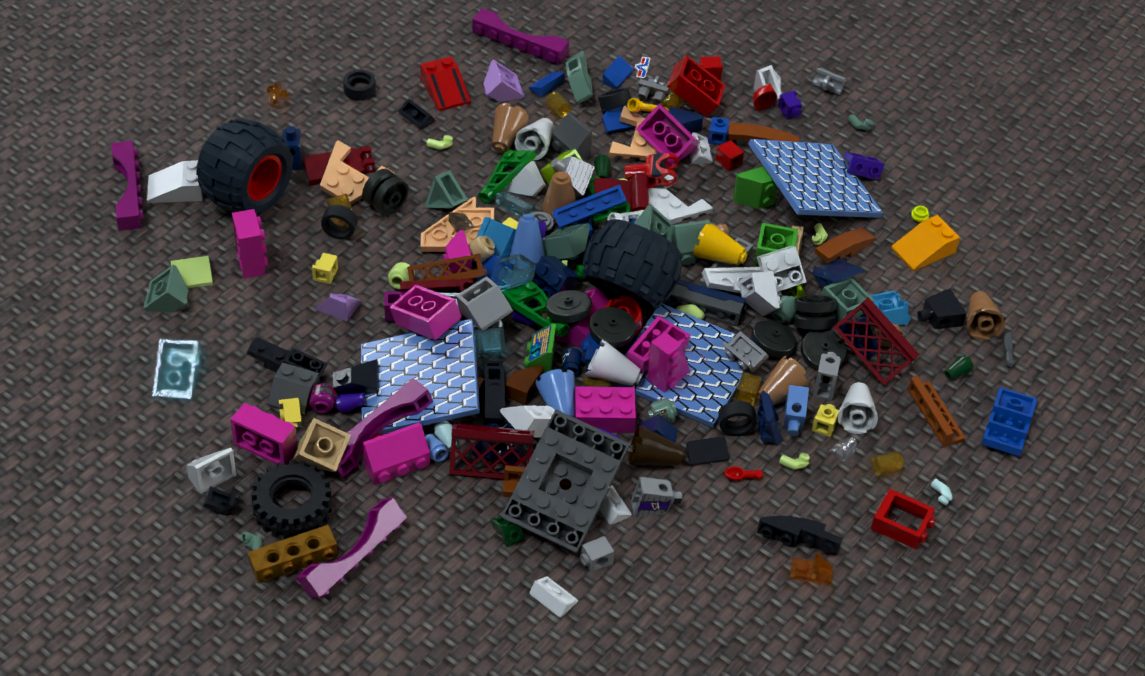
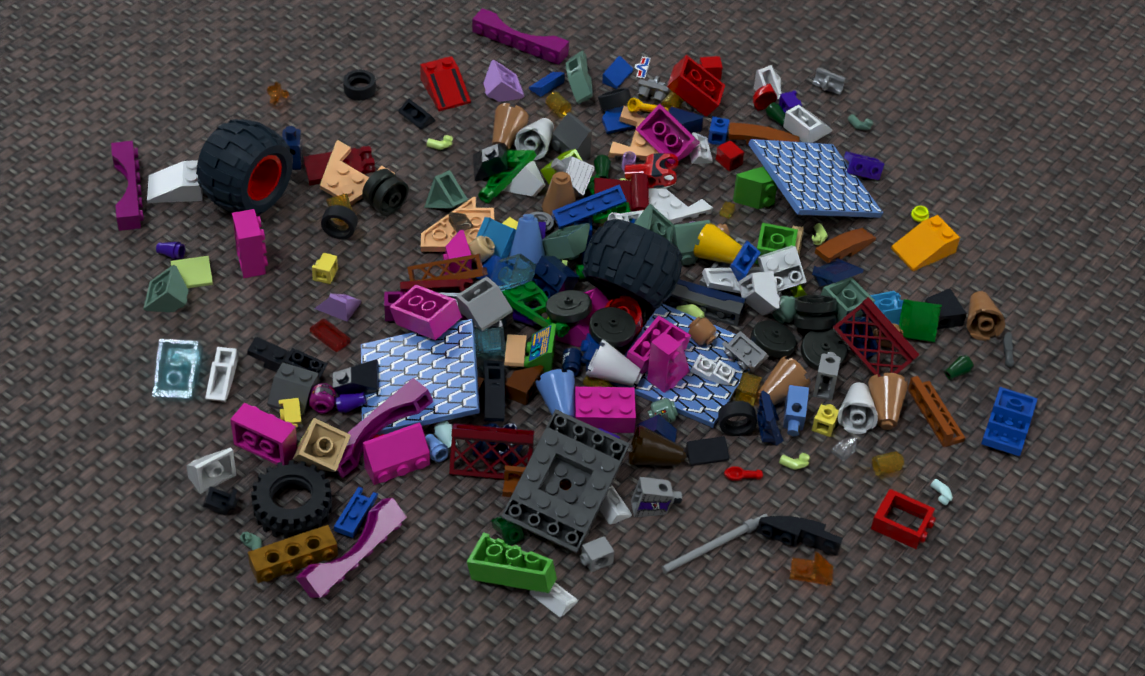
(171, 249): none -> dark purple cone
(222, 374): none -> white slope
(329, 335): none -> clear red tile
(354, 513): none -> blue hinge
(398, 274): yellowish green head -> none
(490, 161): none -> black slope
(510, 566): none -> bright green wedge
(513, 203): clear light blue slope -> none
(515, 350): none -> light nougat slope
(529, 417): white slope -> none
(624, 162): none -> lavender piece
(702, 331): none -> medium nougat head
(717, 373): none -> white slope
(727, 209): none -> clear yellow piece
(744, 260): none -> blue slope
(748, 526): none -> light grey bar
(776, 113): none -> dark green cone
(805, 125): none -> white slope
(888, 397): none -> medium nougat cone
(919, 320): none -> green slope

